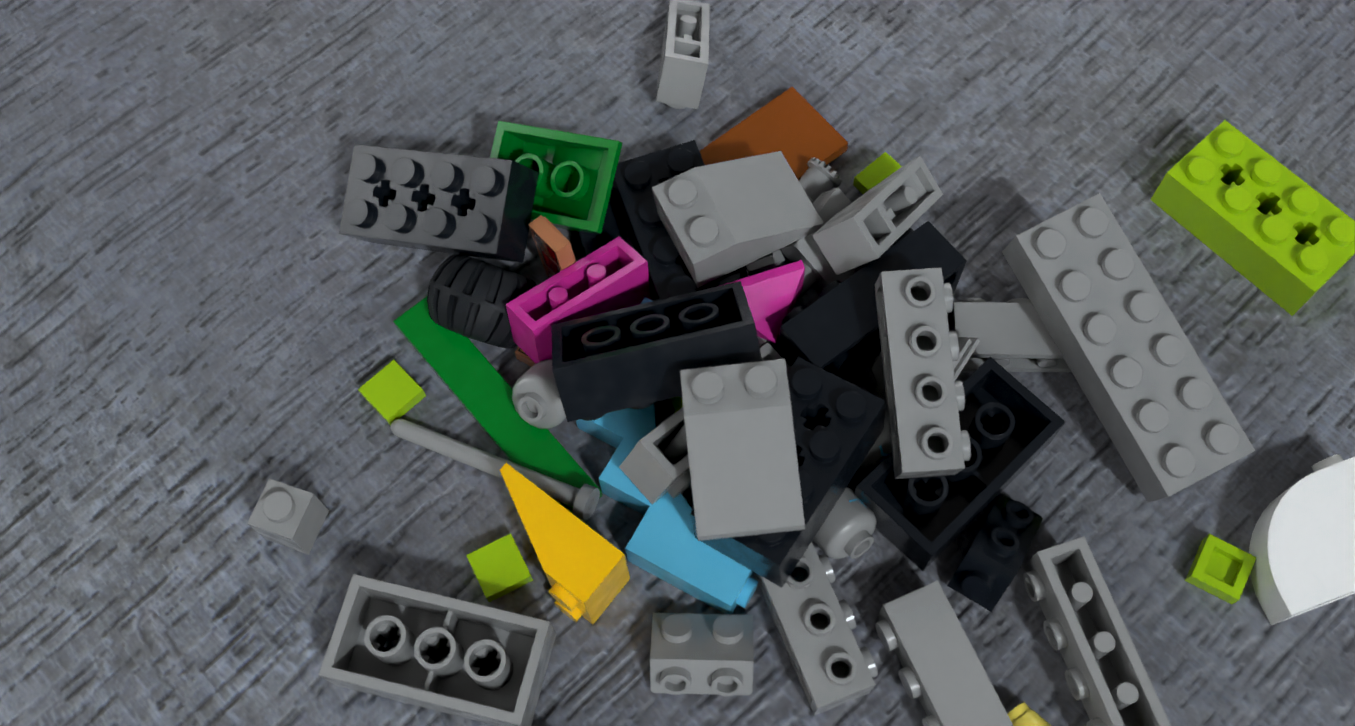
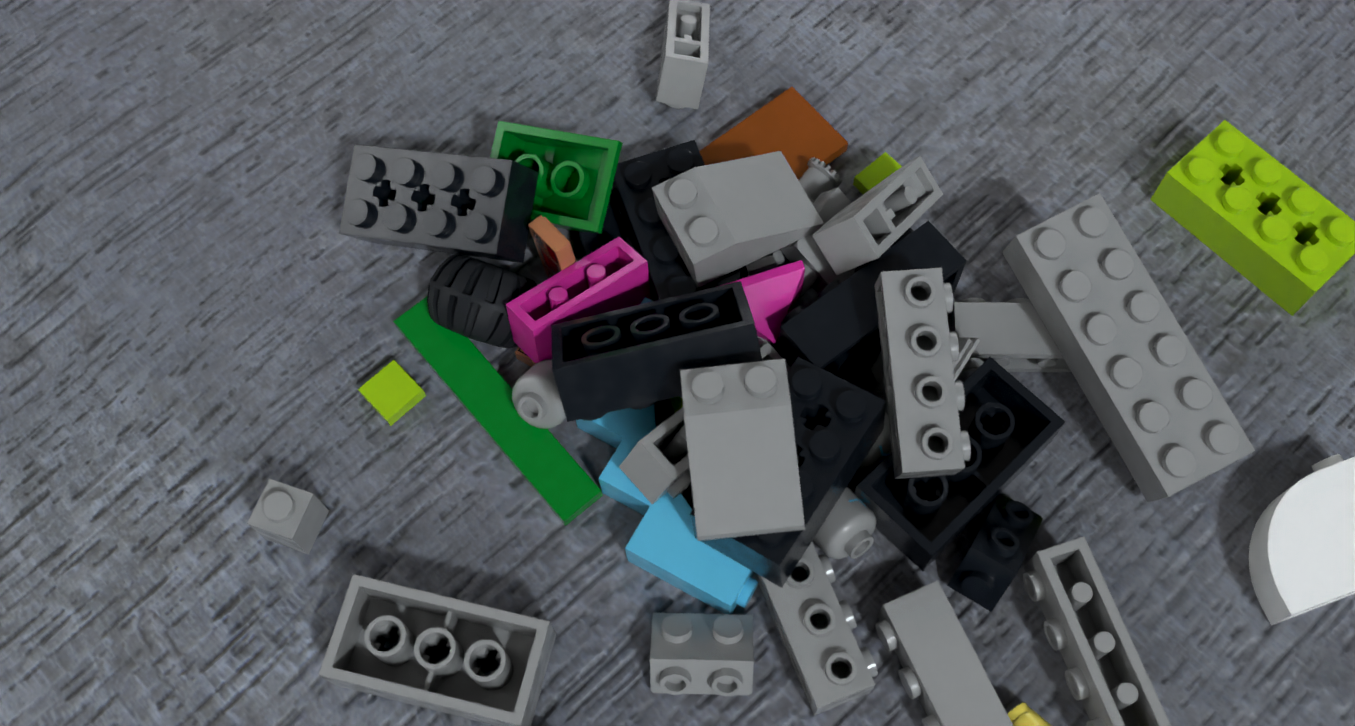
(499, 568): lime tile -> none
(578, 561): yellow slope -> none
(582, 500): light grey bar -> none
(1220, 569): lime tile -> none

